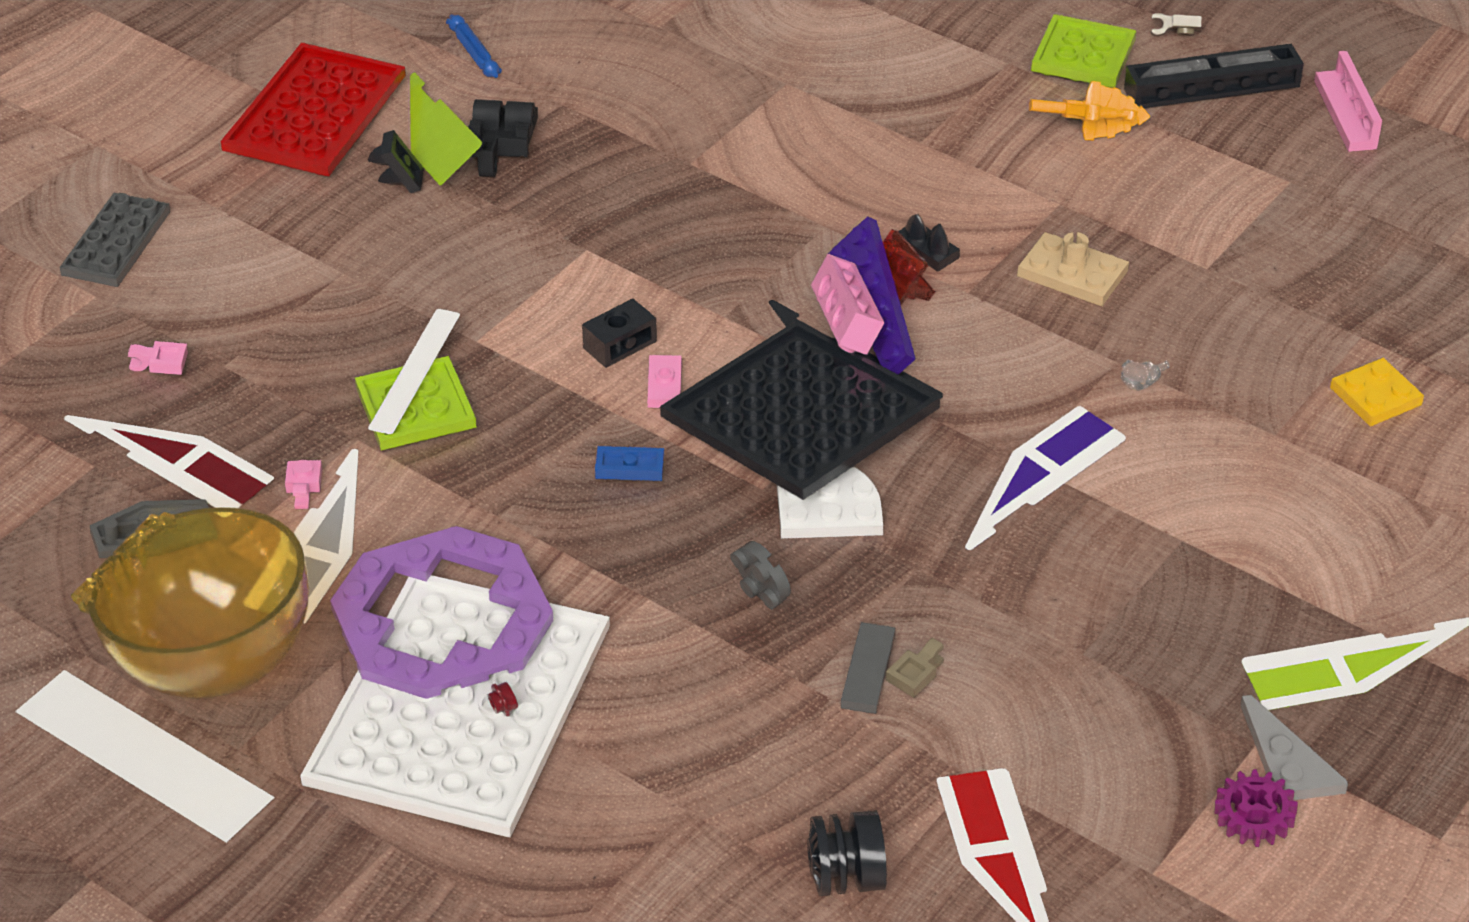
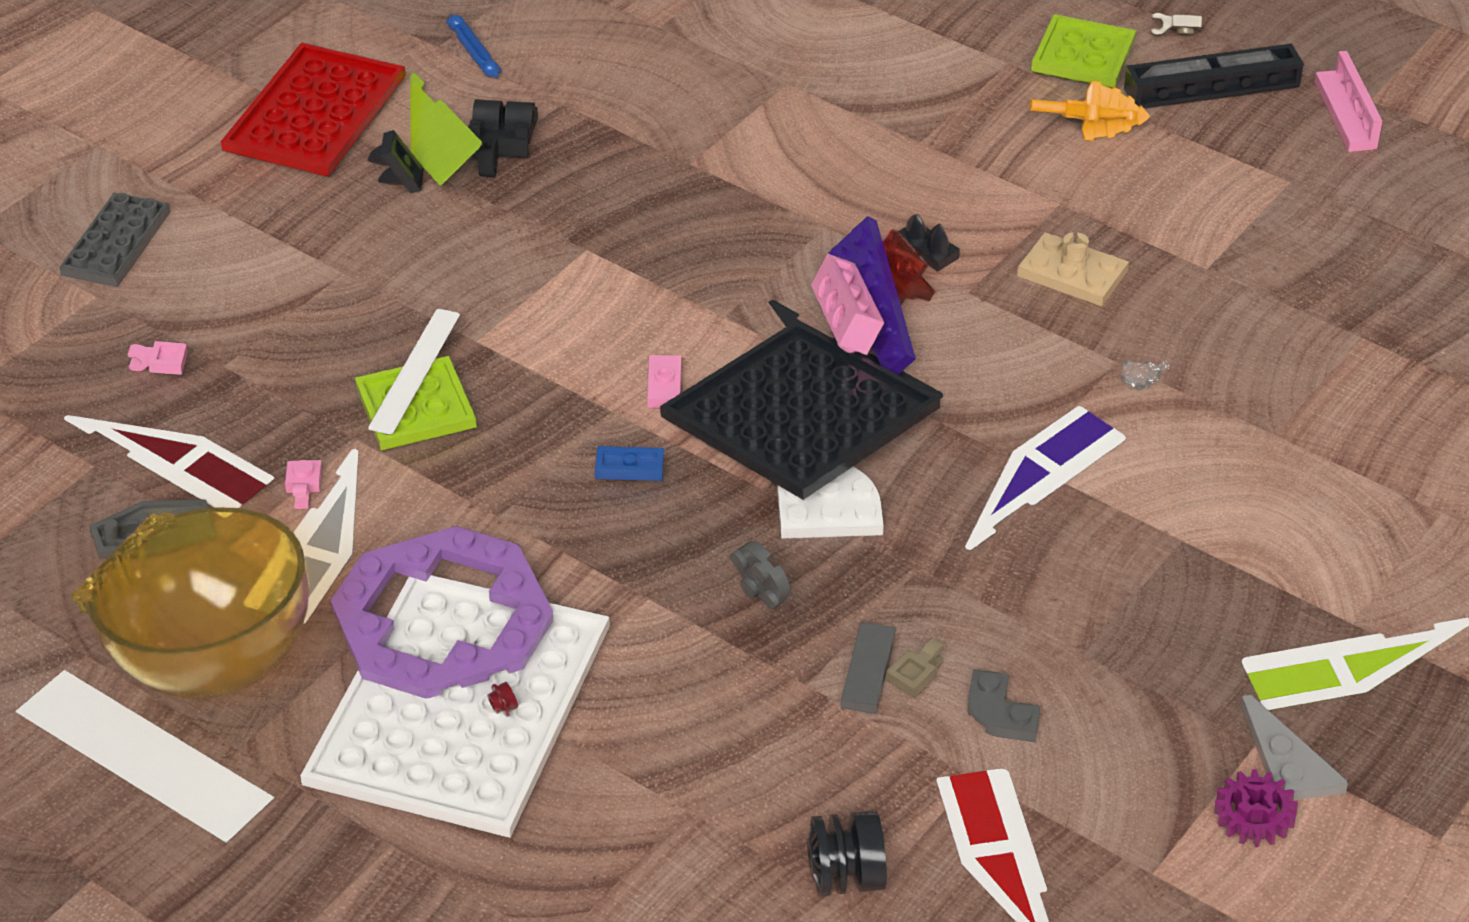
(619, 332): black brick -> none
(999, 716): none -> dark grey plate
(1377, 391): yellow plate -> none

